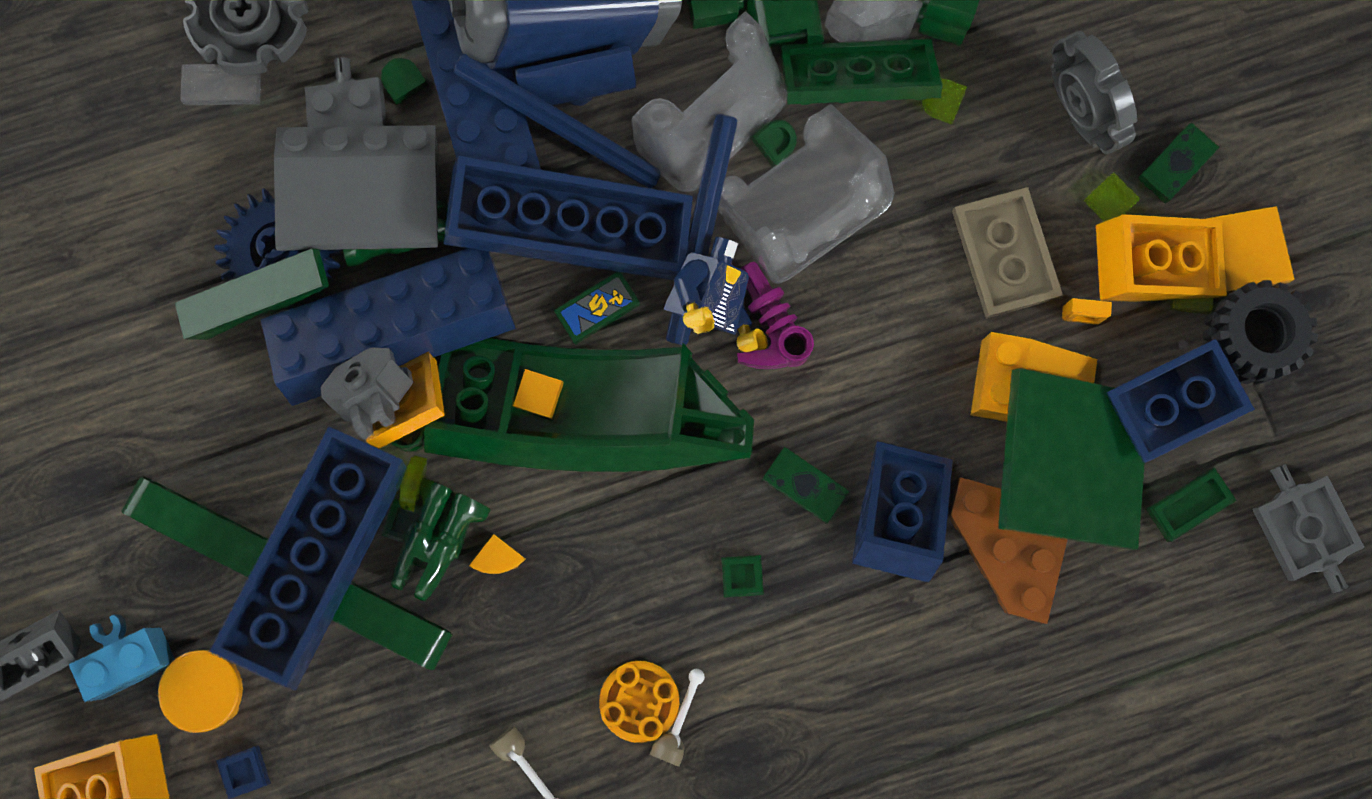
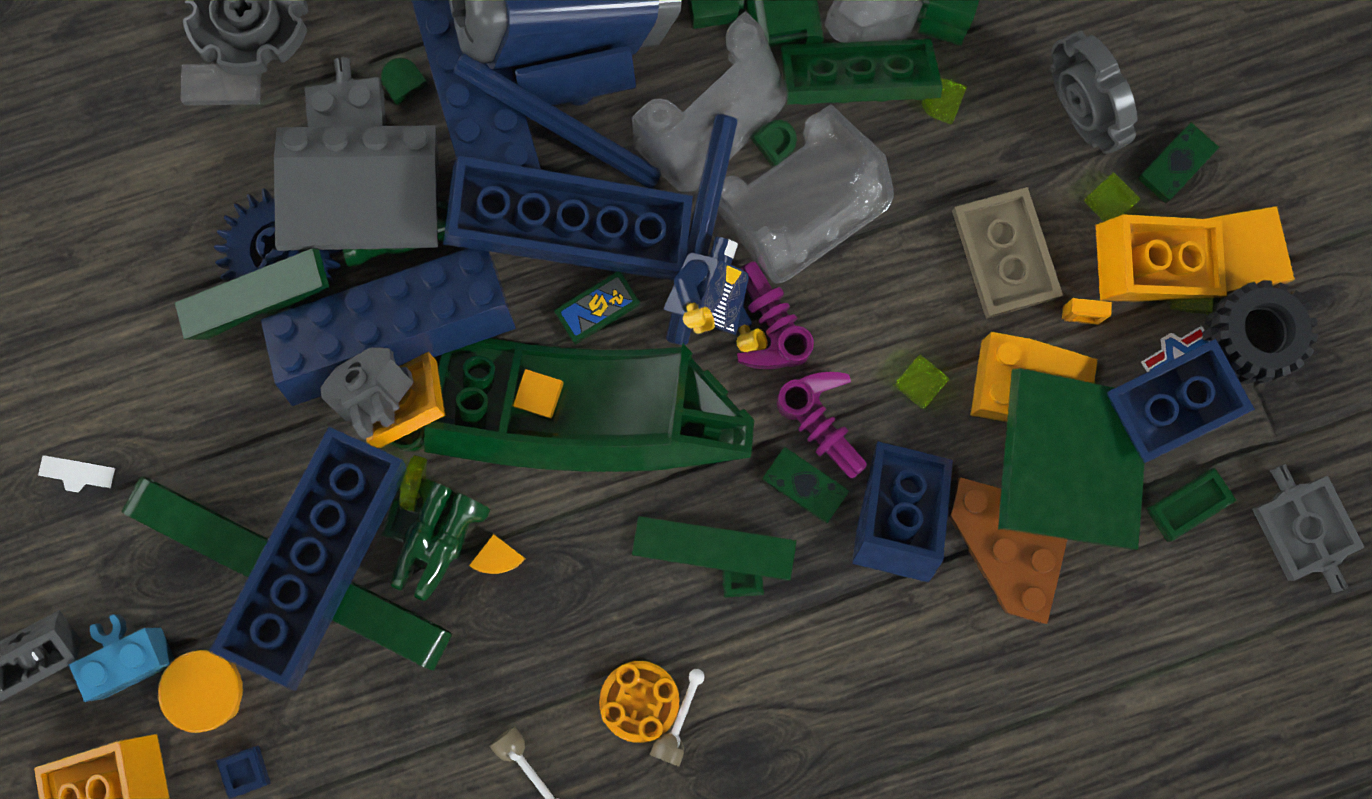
(76, 473): none -> white sticker
(714, 548): none -> dark green slope
(815, 422): none -> magenta piece
(921, 382): none -> clear neon green tile
(1174, 347): none -> sticker

